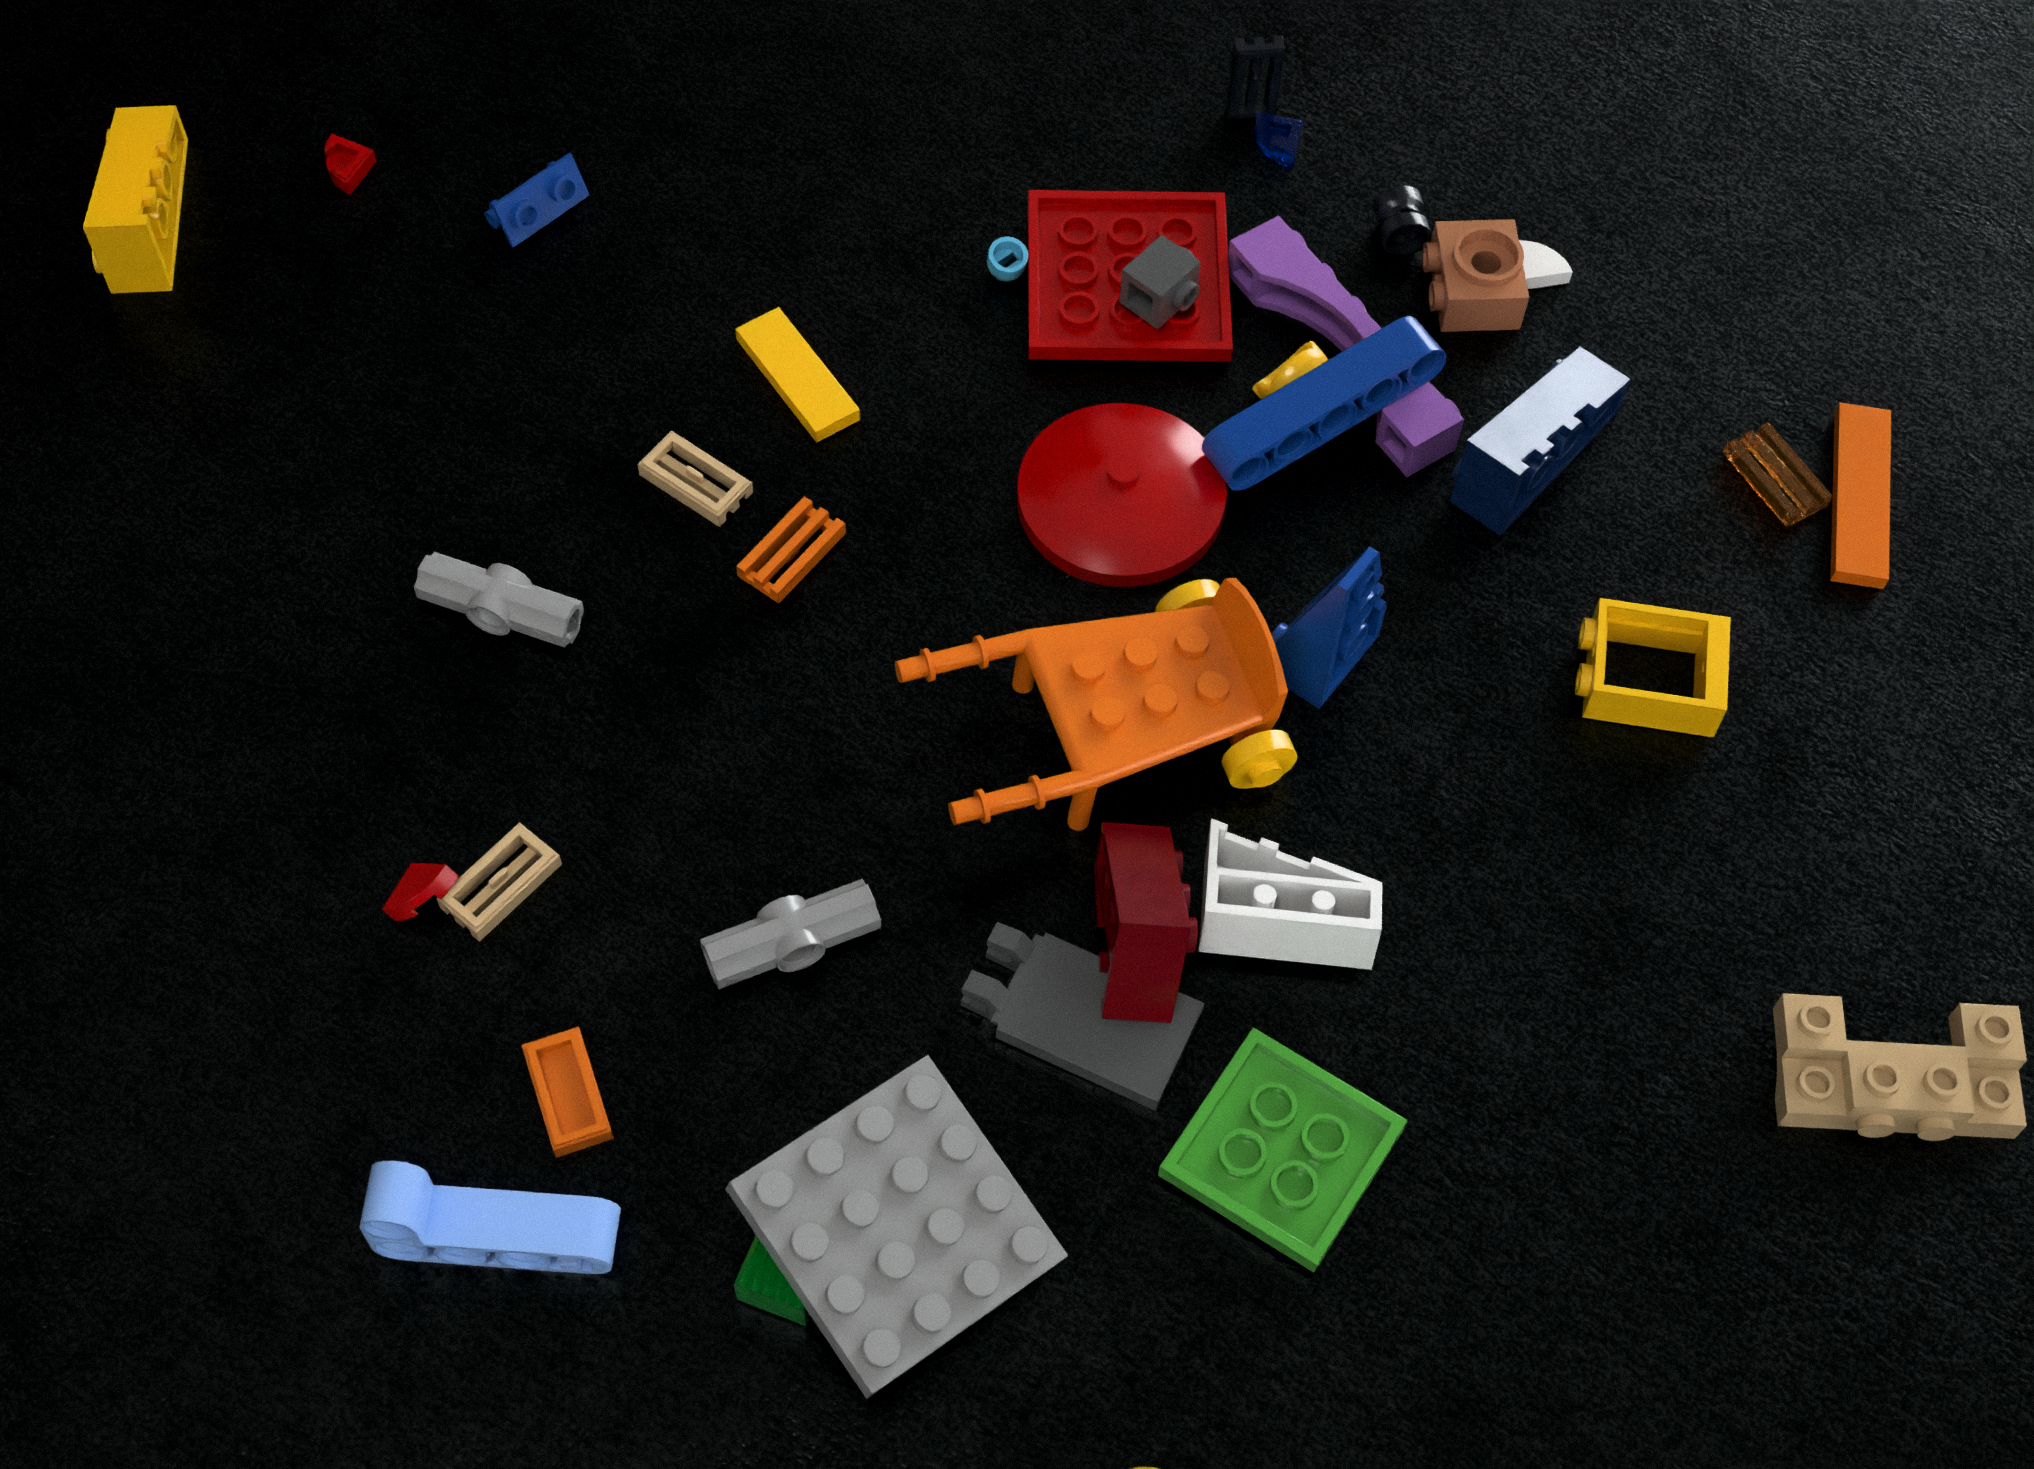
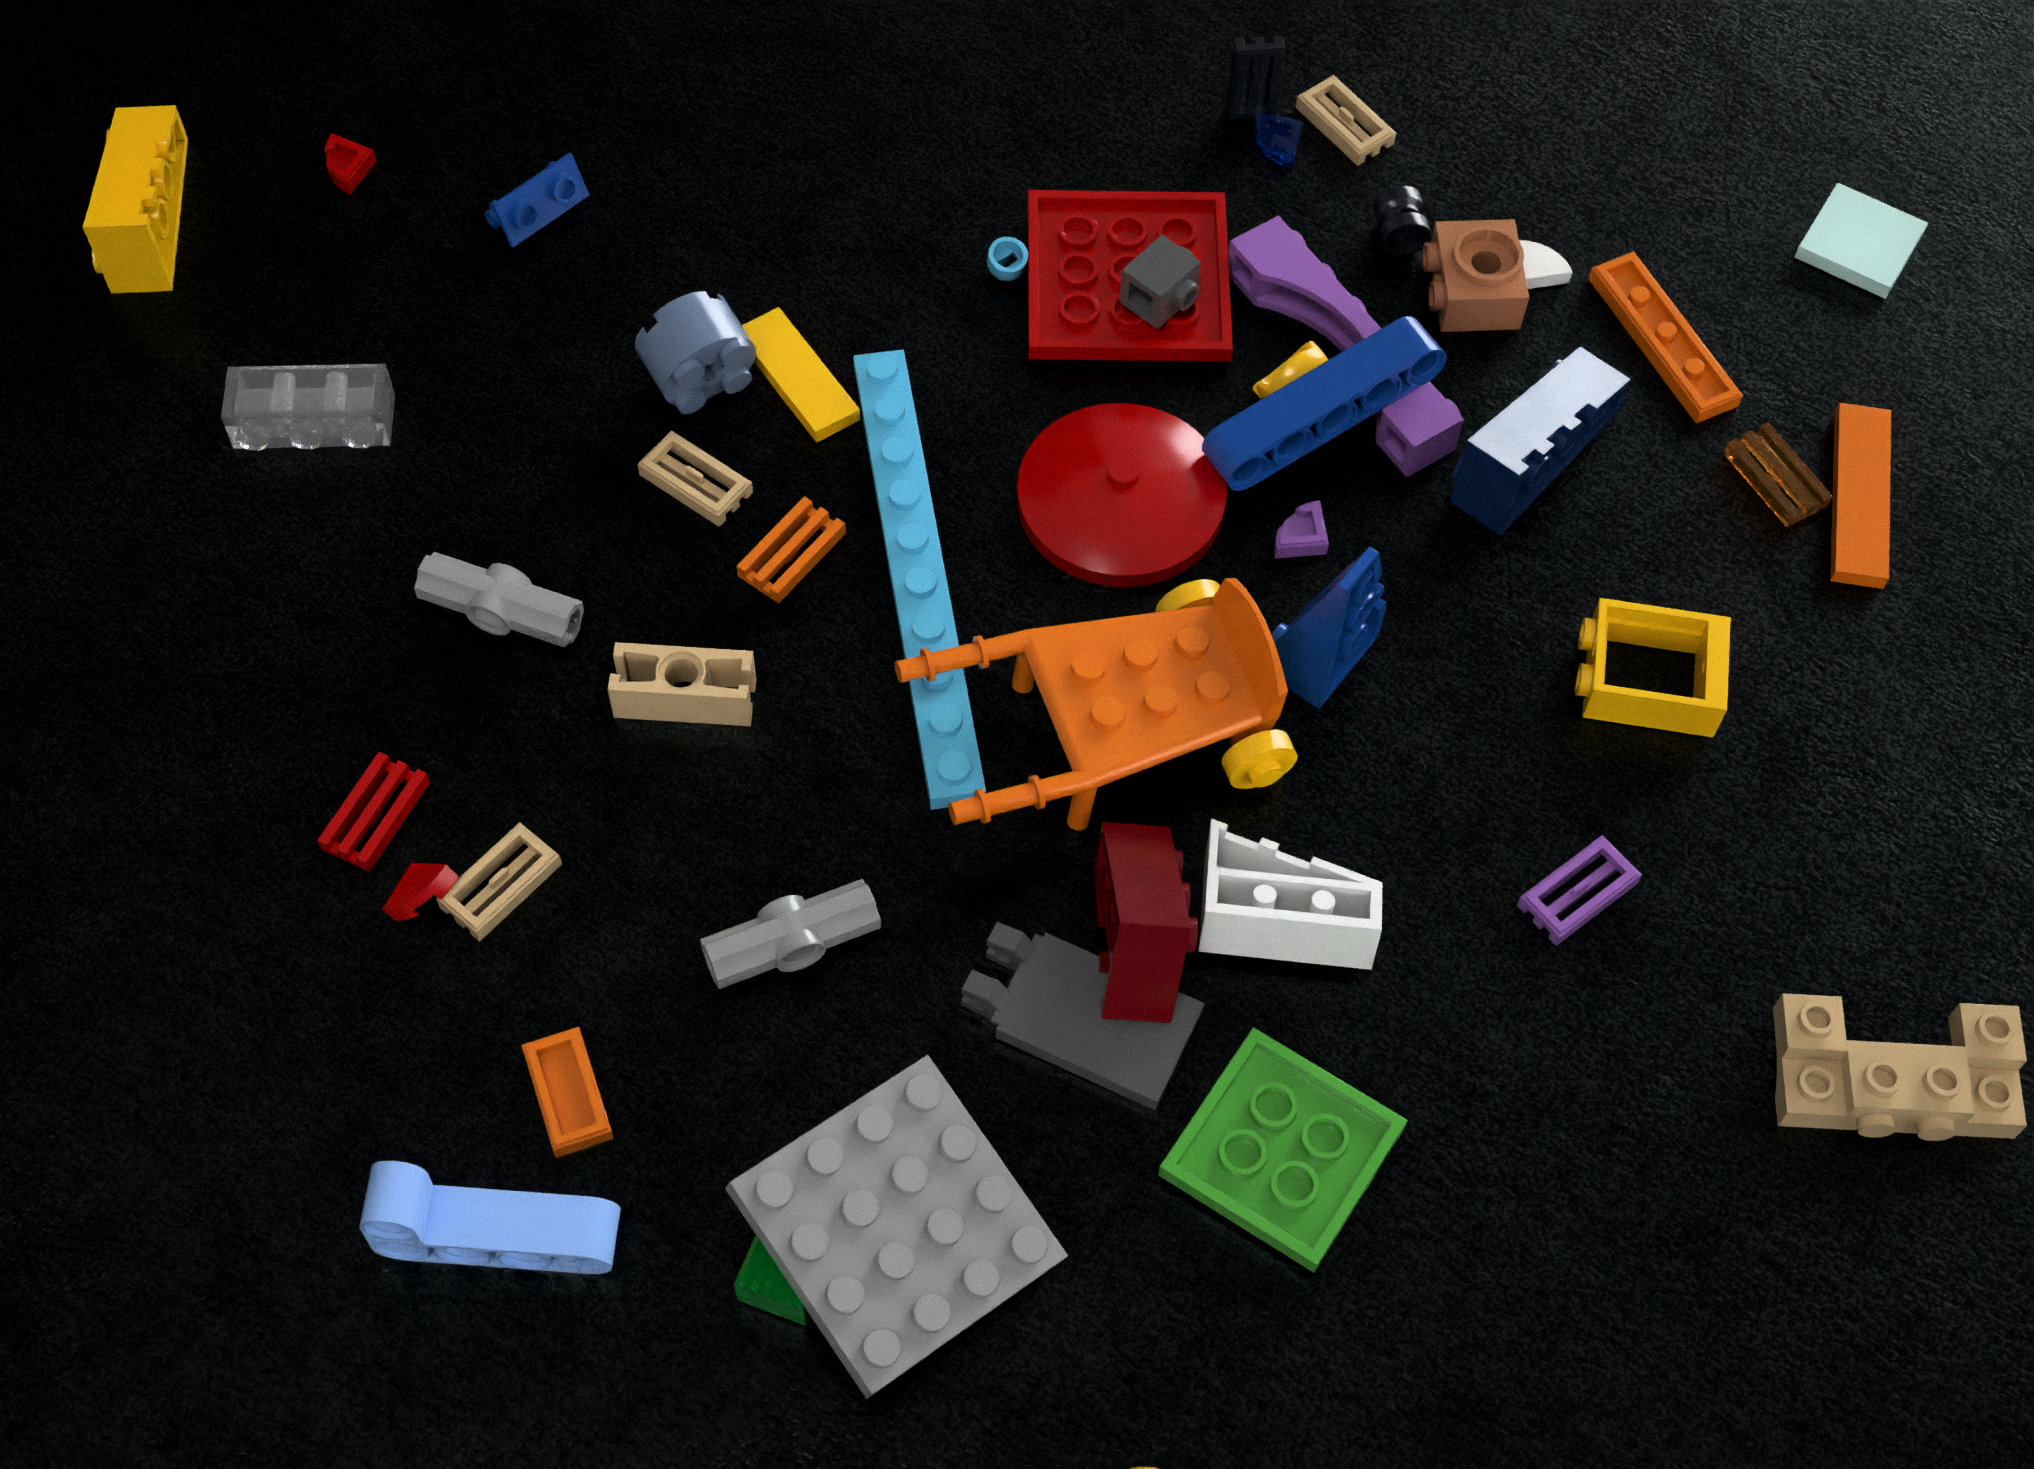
(308, 406): none -> clear brick
(330, 839): none -> red tile
(665, 666): none -> tan piece
(696, 350): none -> sand blue brick
(917, 575): none -> medium azure plate
(1302, 533): none -> medium lavender tile
(1338, 122): none -> tan tile
(1547, 916): none -> medium lavender tile
(1665, 337): none -> orange tile
(1861, 240): none -> light aqua tile

